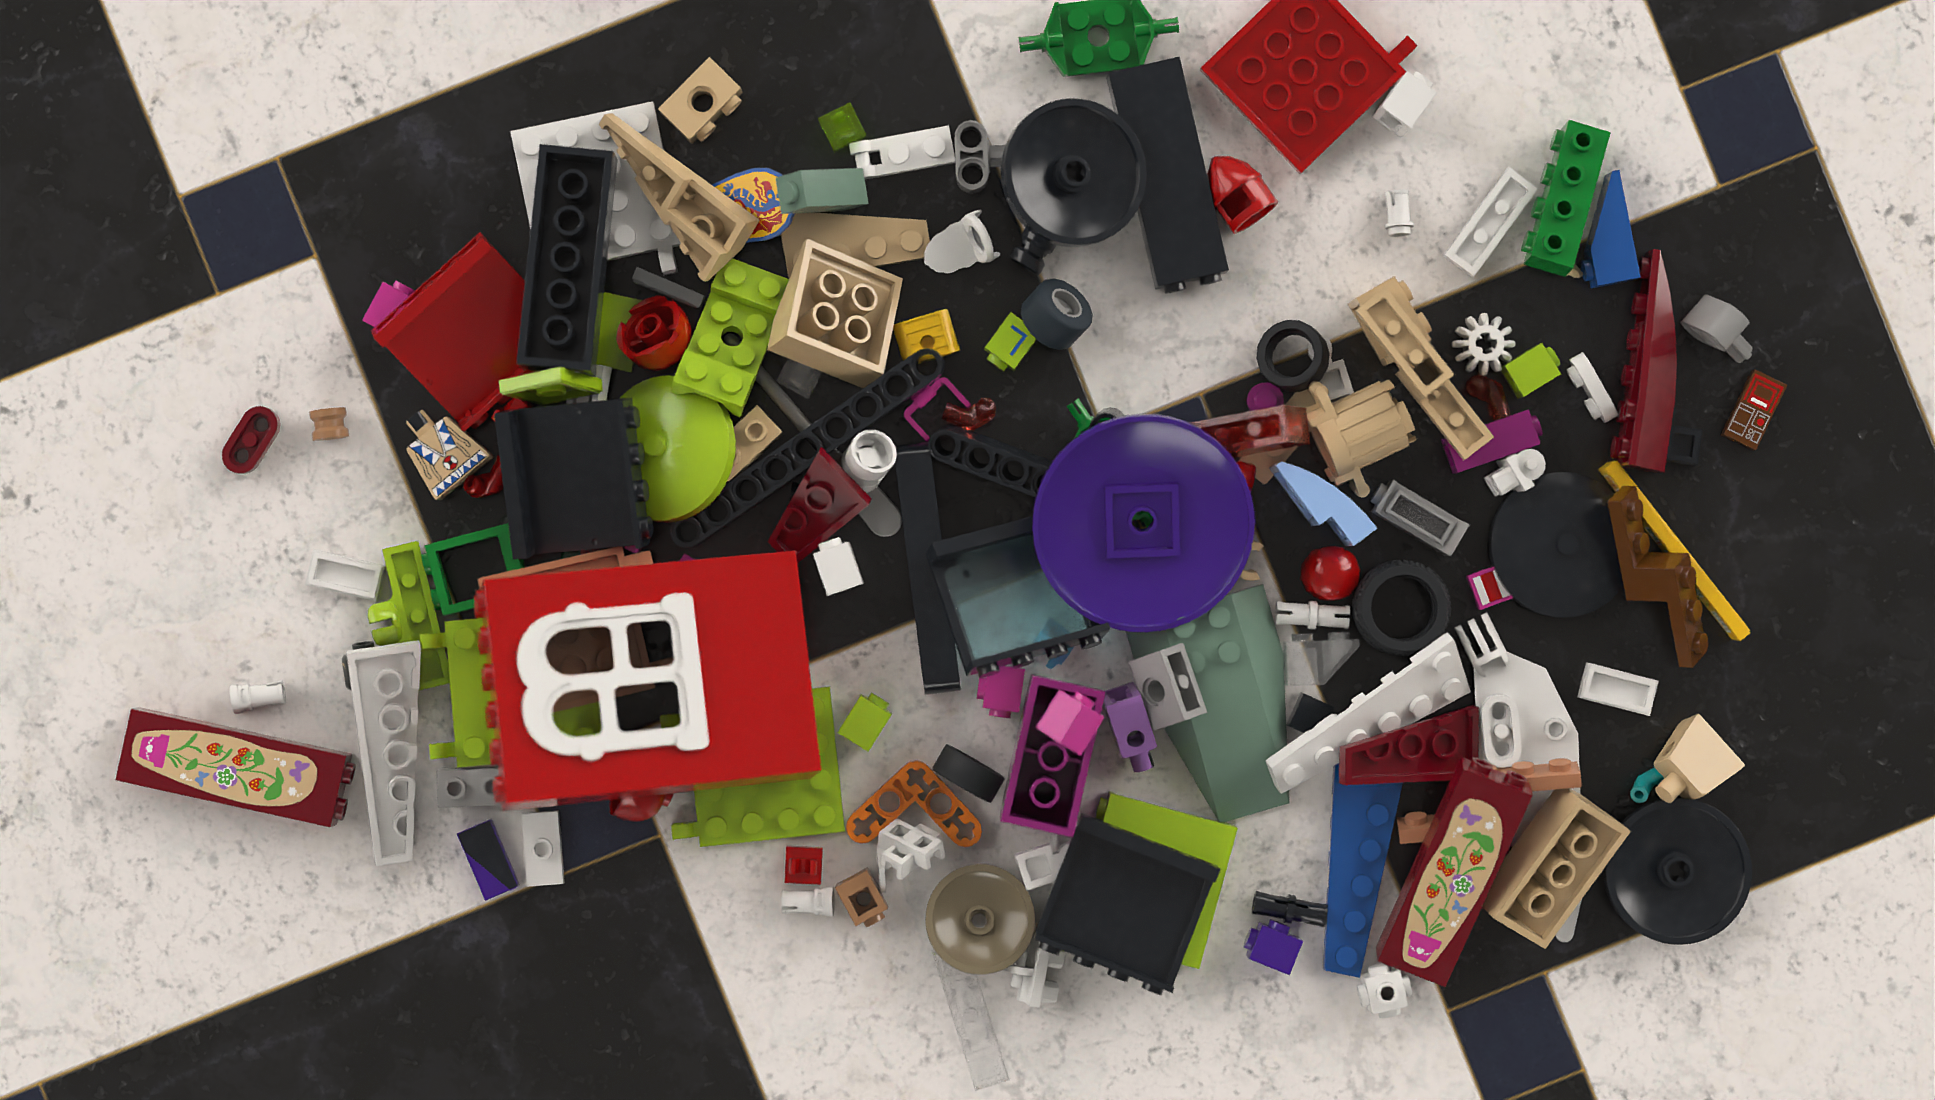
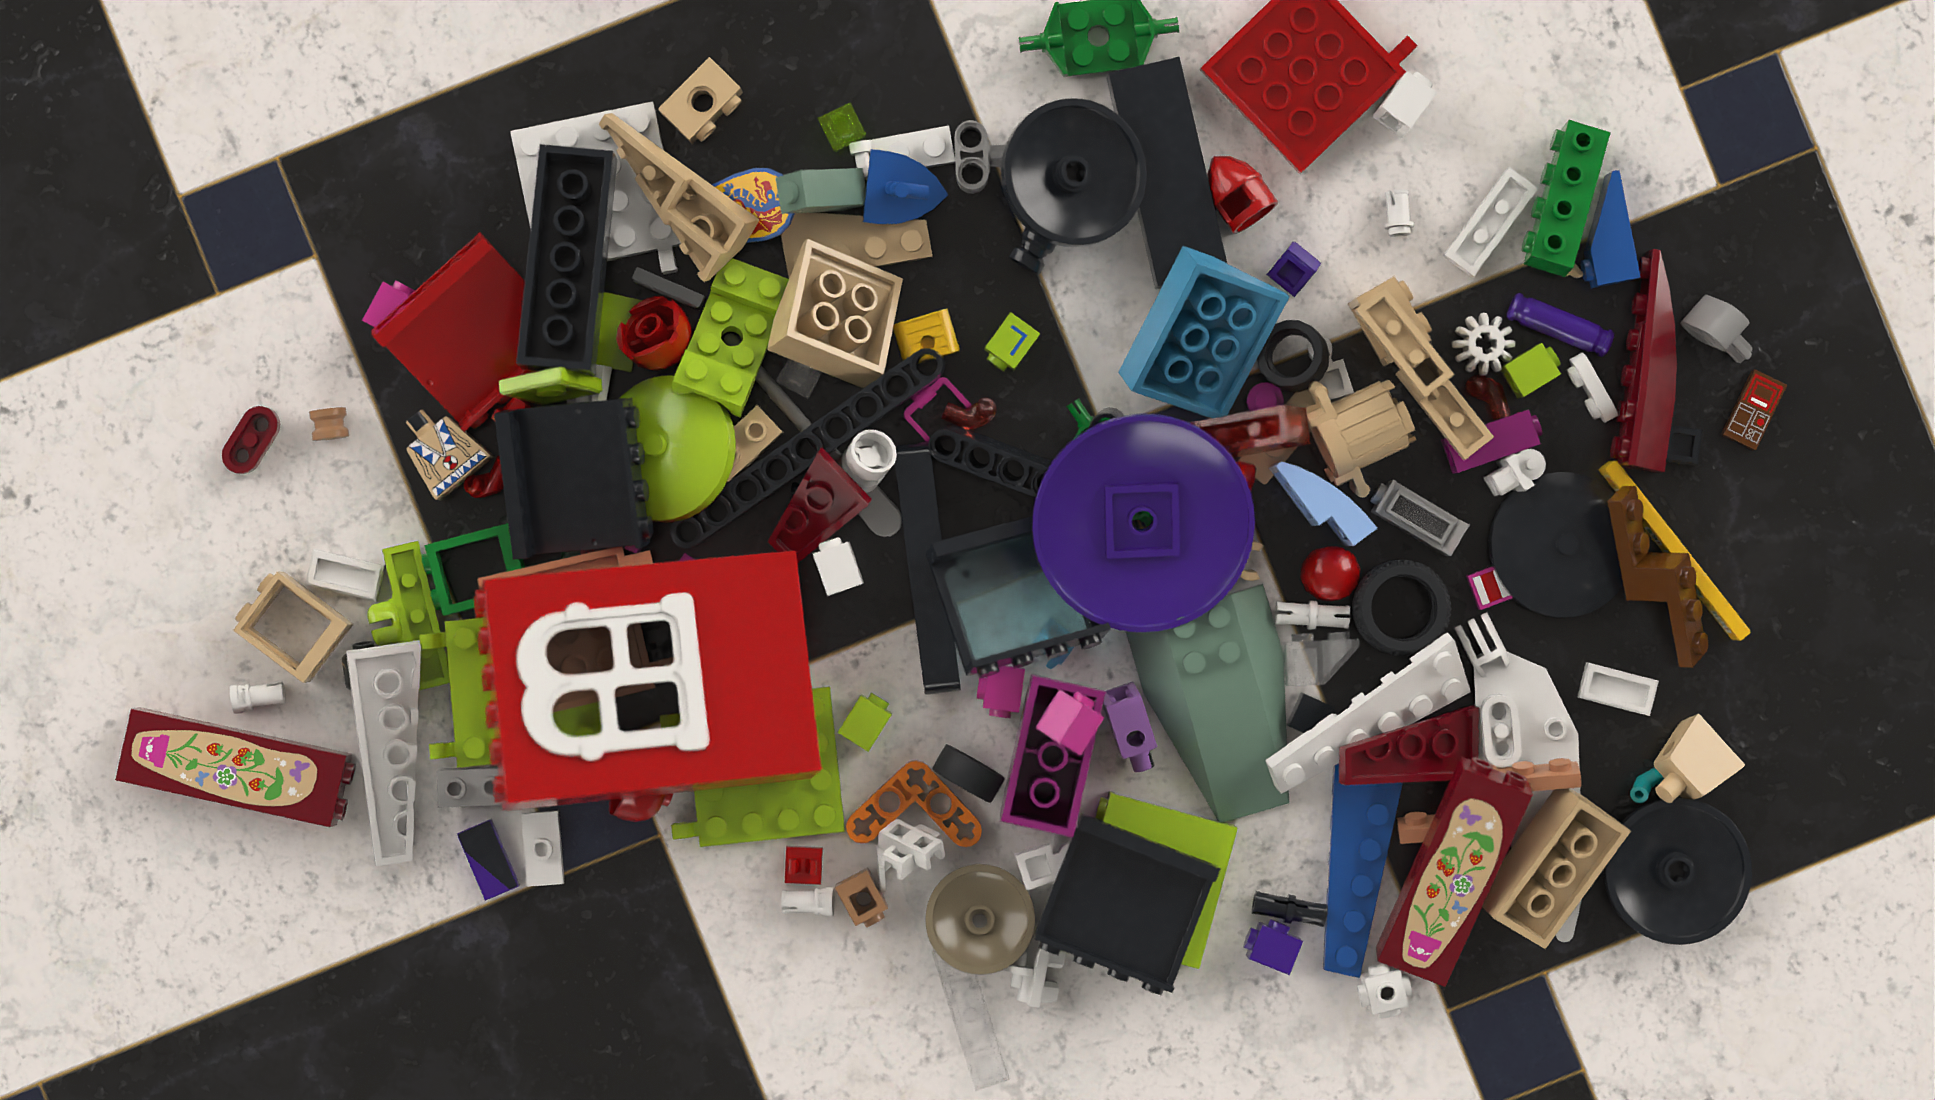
(321, 650): none -> tan window
(899, 189): none -> blue shield
(960, 245): white piece -> none
(1056, 314): black wheel -> none
(1168, 686): light grey brick -> none
(1202, 335): none -> dark azure slope
(1294, 268): none -> dark purple slope
(1560, 324): none -> dark purple axle

